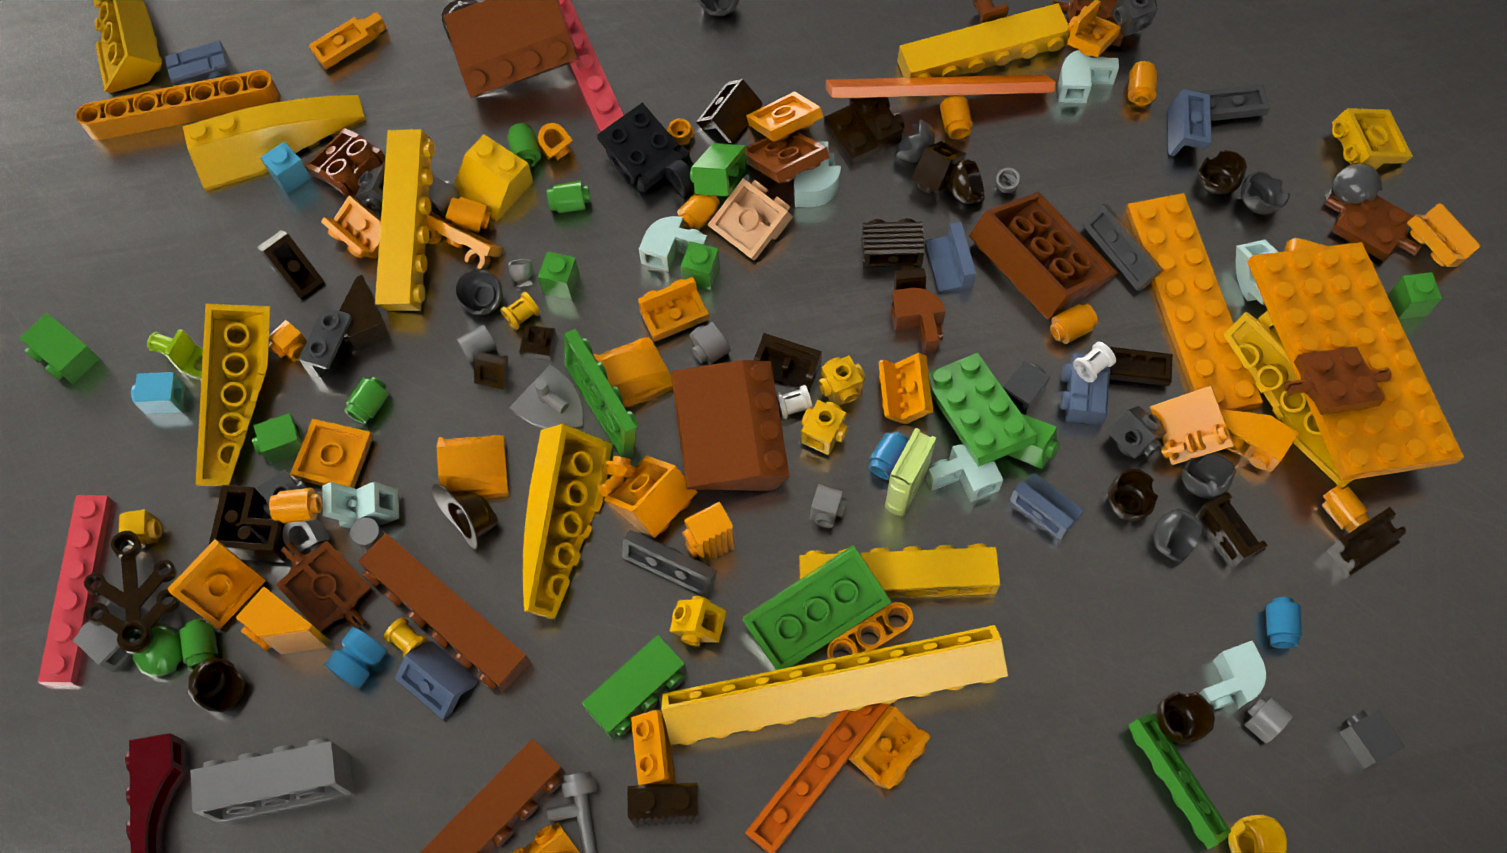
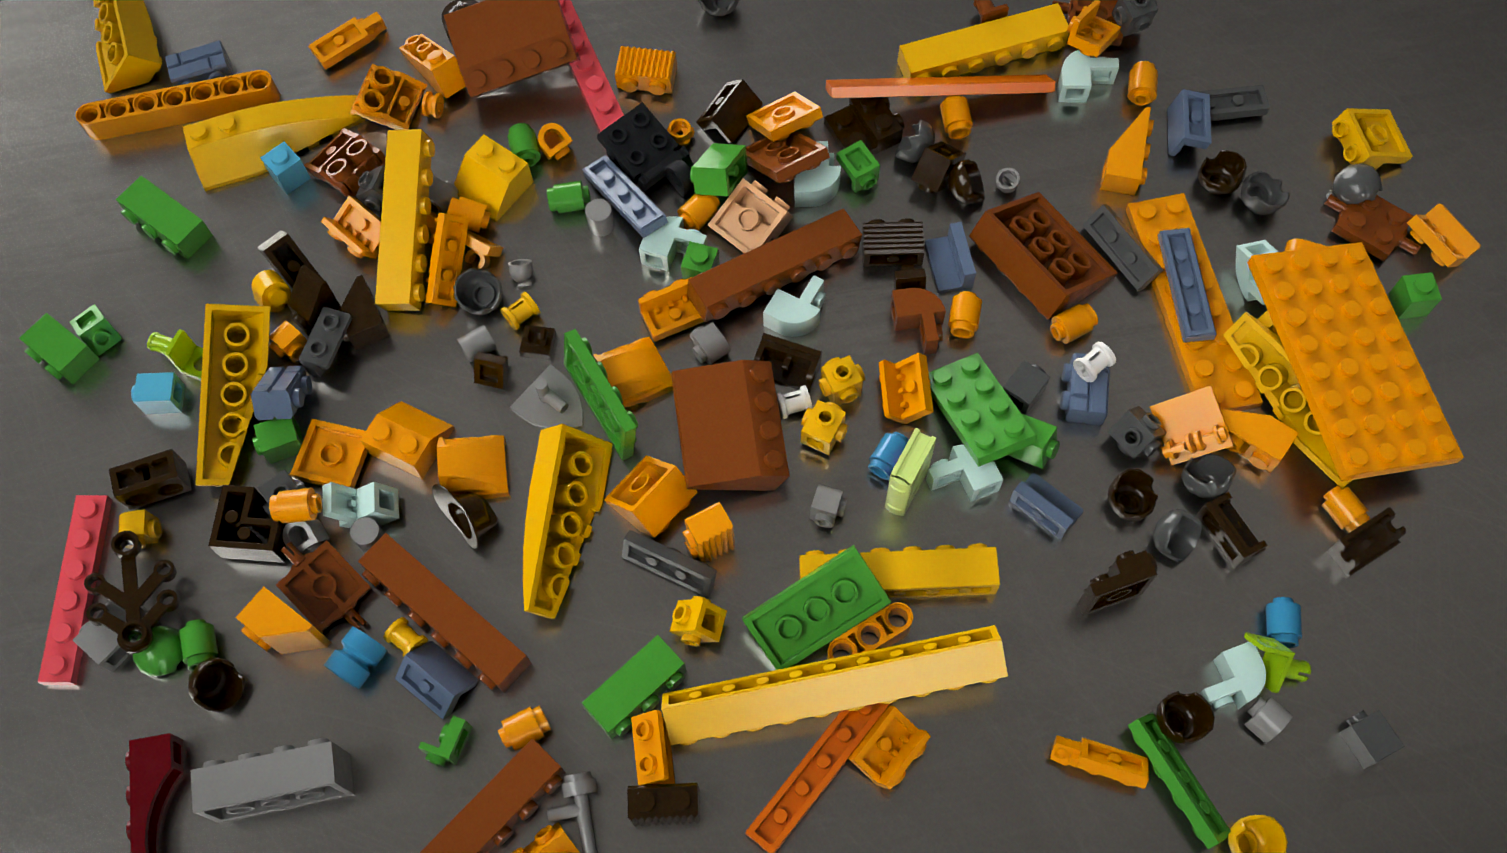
(95, 330): none -> bright green bracket
(150, 479): none -> dark brown brick
(163, 218): none -> bright green brick
(216, 584): light orange plate -> none
(270, 290): none -> yellow plate
(280, 392): none -> sand blue brick
(309, 298): none -> dark brown slope
(366, 399): bright green brick -> none
(388, 97): none -> light orange slope
(406, 438): none -> light orange slope
(432, 104): none -> light orange bush
(434, 64): none -> light orange slope
(446, 259): none -> light orange plate
(452, 740): none -> bright green bracket
(523, 727): none -> light orange brick
(559, 275): bright green brick -> none
(599, 217): none -> light grey piece
(619, 469): light orange plate -> none
(625, 196): none -> sand blue tile
(646, 70): none -> light orange brick
(774, 265): none -> dark orange brick
(795, 315): none -> light aqua brick
(859, 166): none -> bright green bracket
(964, 314): none -> light orange brick
(1102, 760): none -> light orange hinge
(1124, 162): none -> light orange slope
(1125, 579): none -> dark brown plate
(1142, 366): dark brown plate -> none
(1186, 285): none -> sand blue tile
(1278, 662): none -> lime bracket
(1338, 380): dark orange plate -> none

